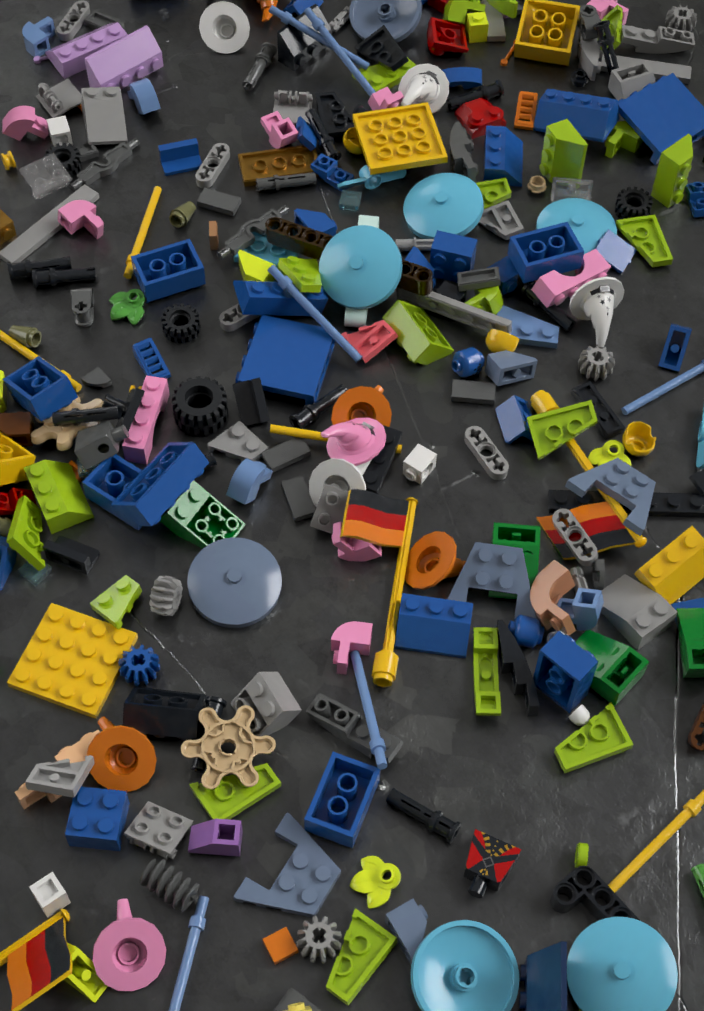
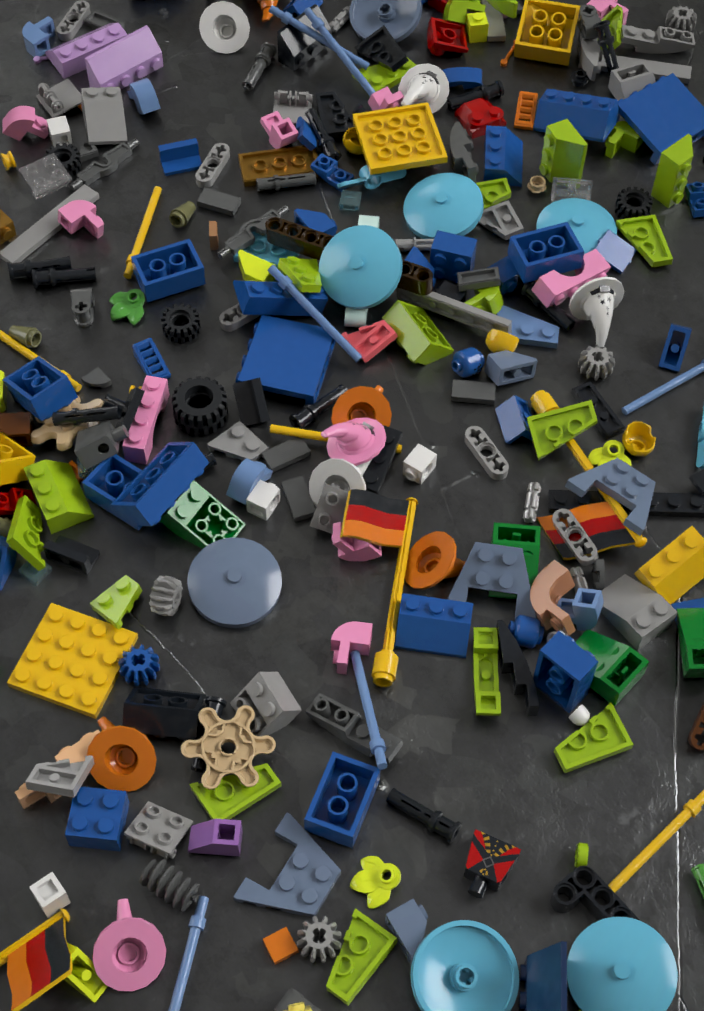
(263, 499): none -> white brick
(531, 502): none -> light grey axle

